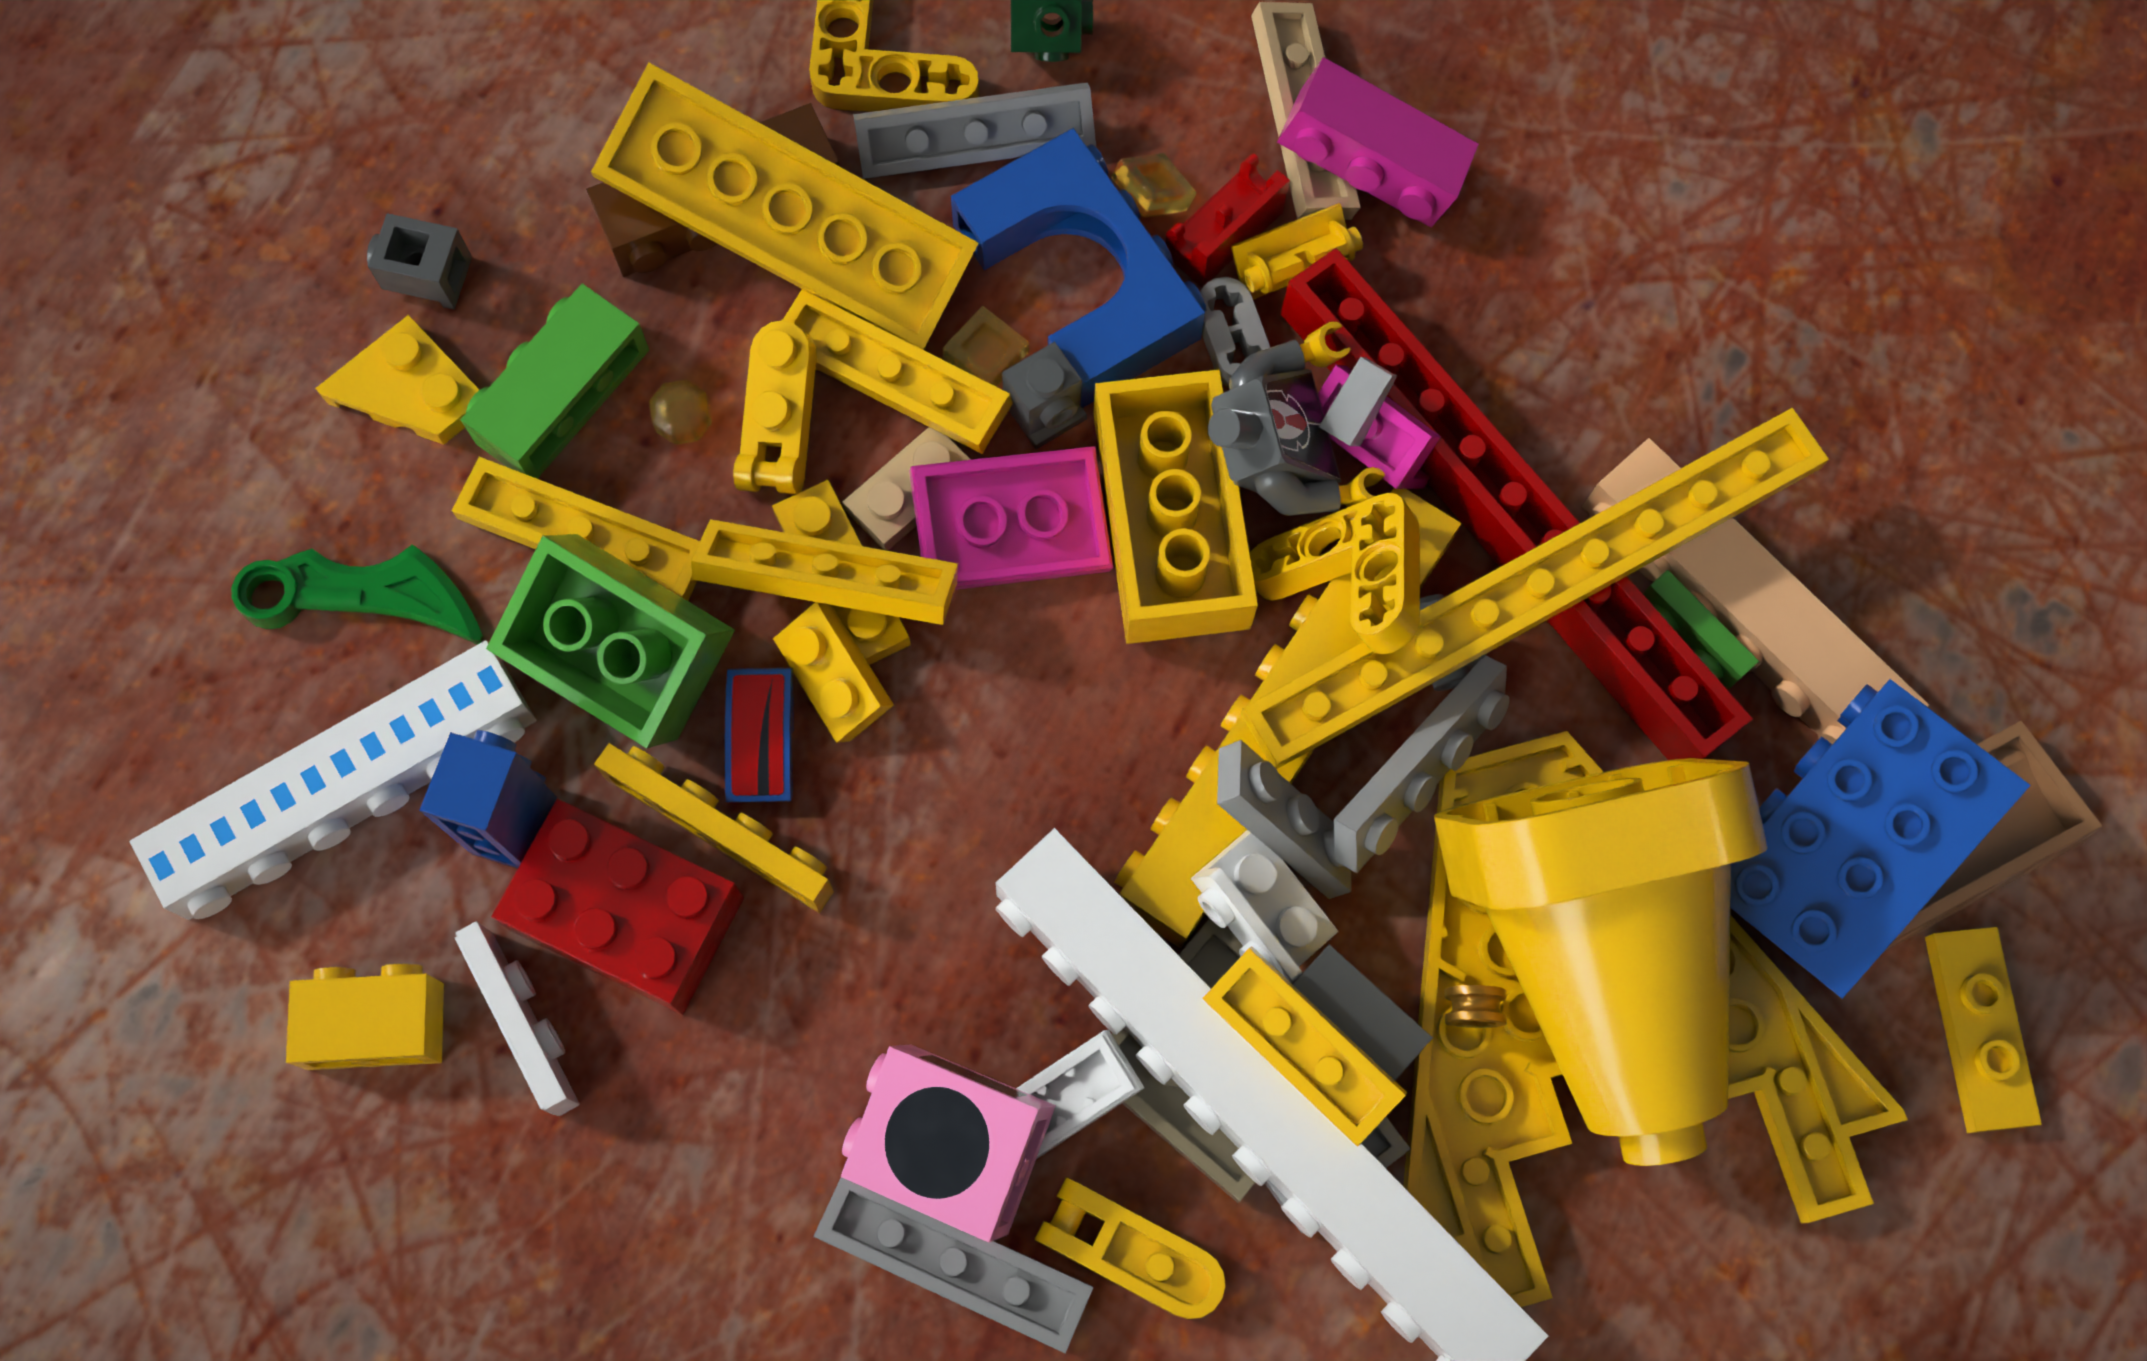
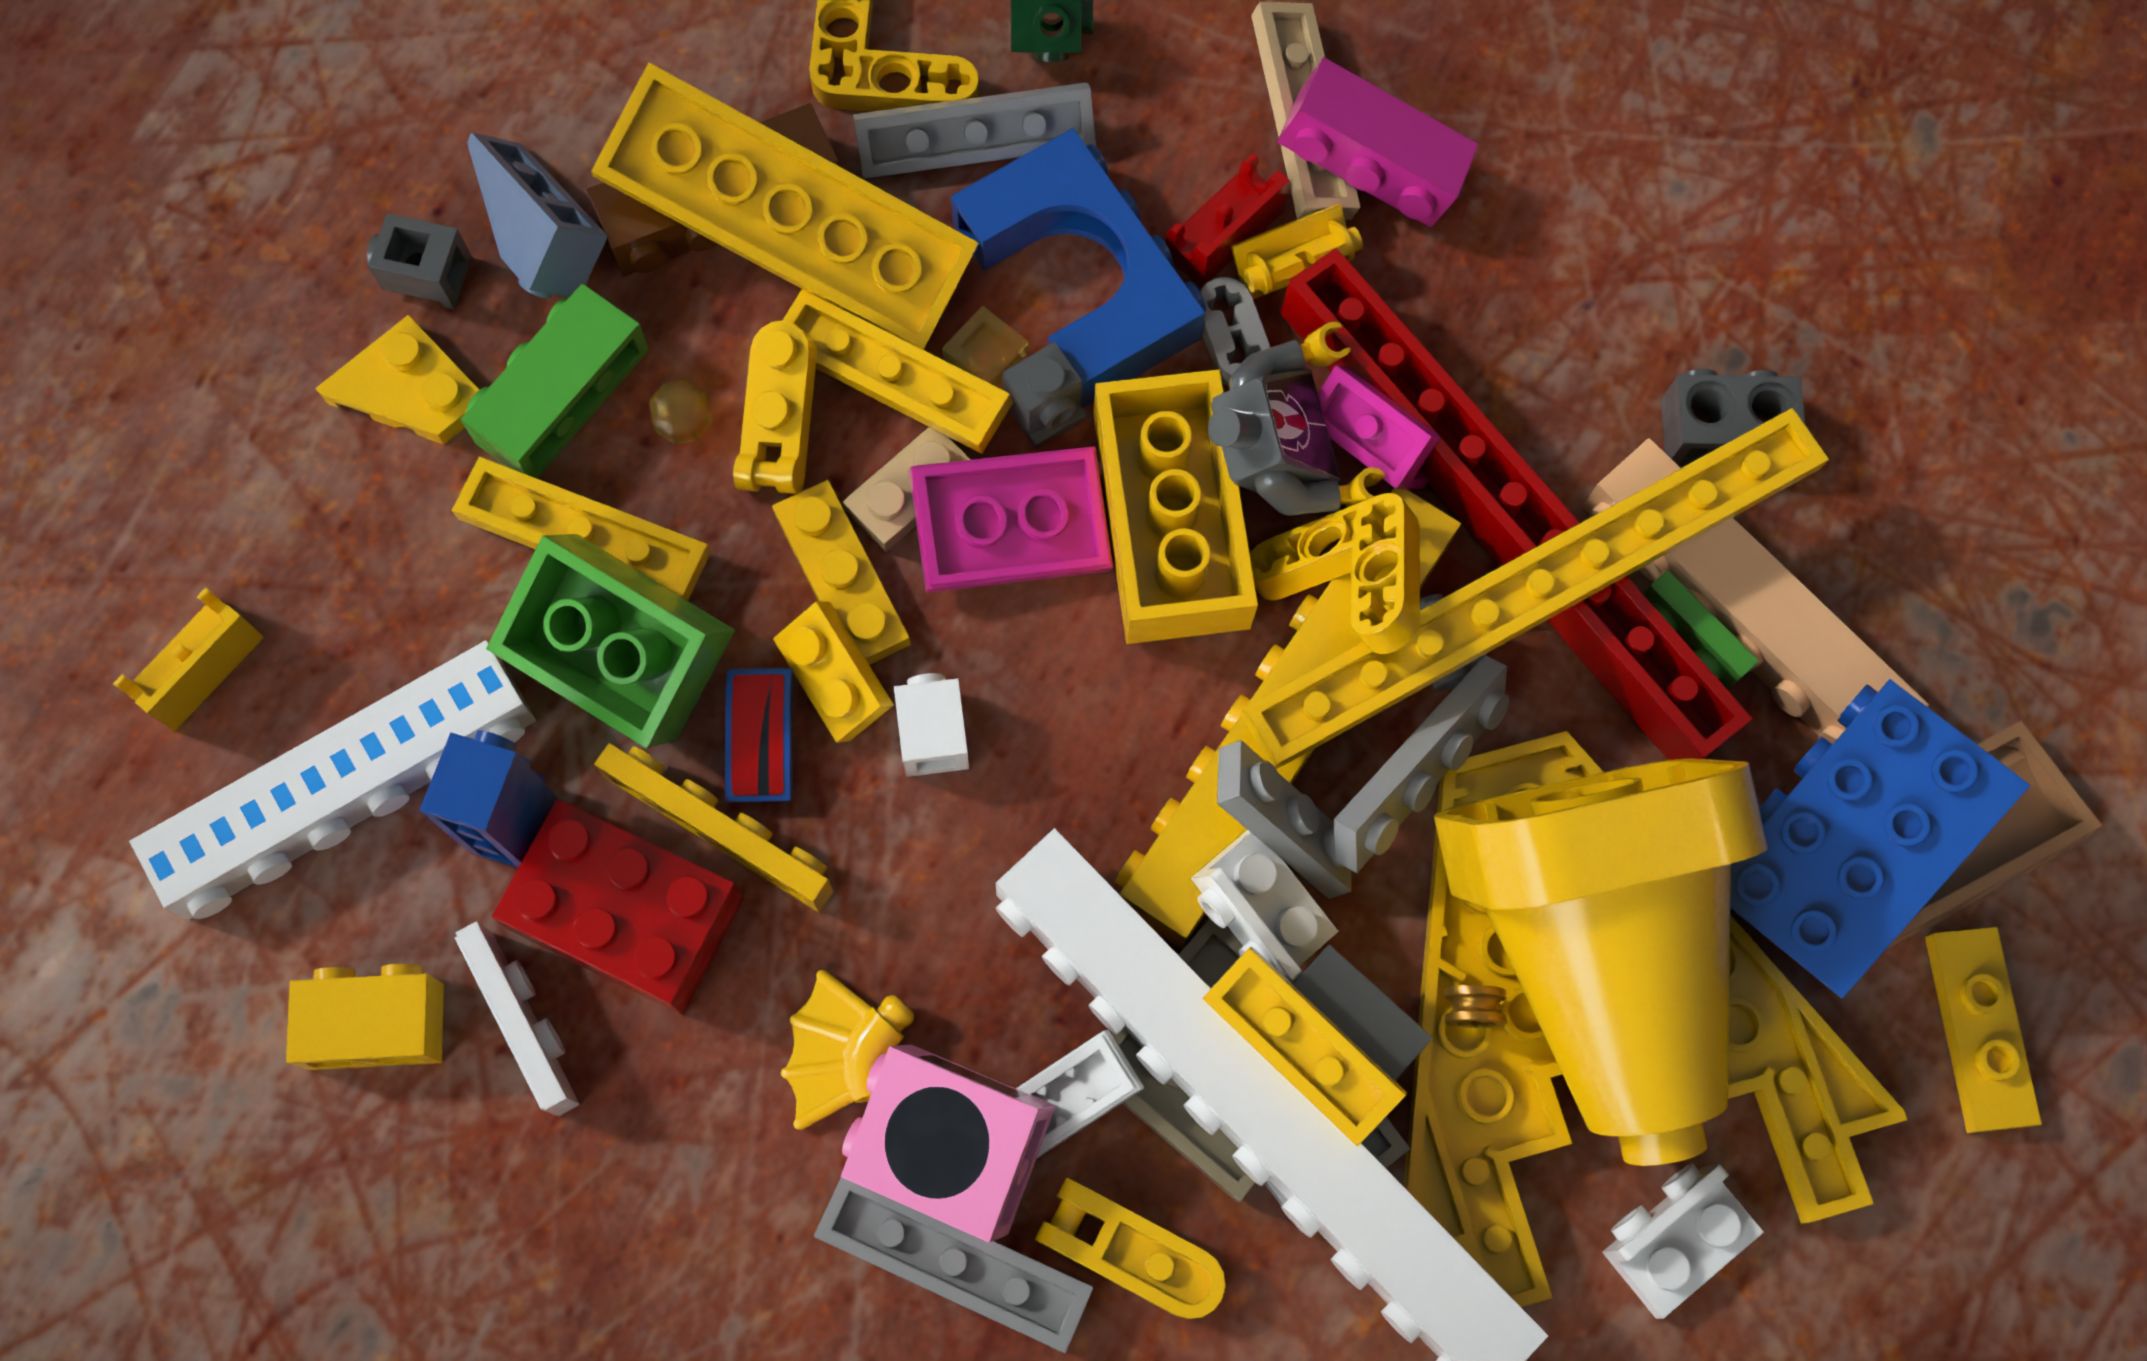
(192, 663): none -> yellow hinge
(400, 587): green piece -> none
(533, 219): none -> sand blue slope
(825, 571): yellow plate -> none
(836, 1047): none -> yellow arm
(931, 725): none -> white brick
(1154, 184): clear yellow plate -> none
(1358, 402): light grey piece -> none
(1681, 1239): none -> white bracket
(1728, 403): none -> dark grey brick

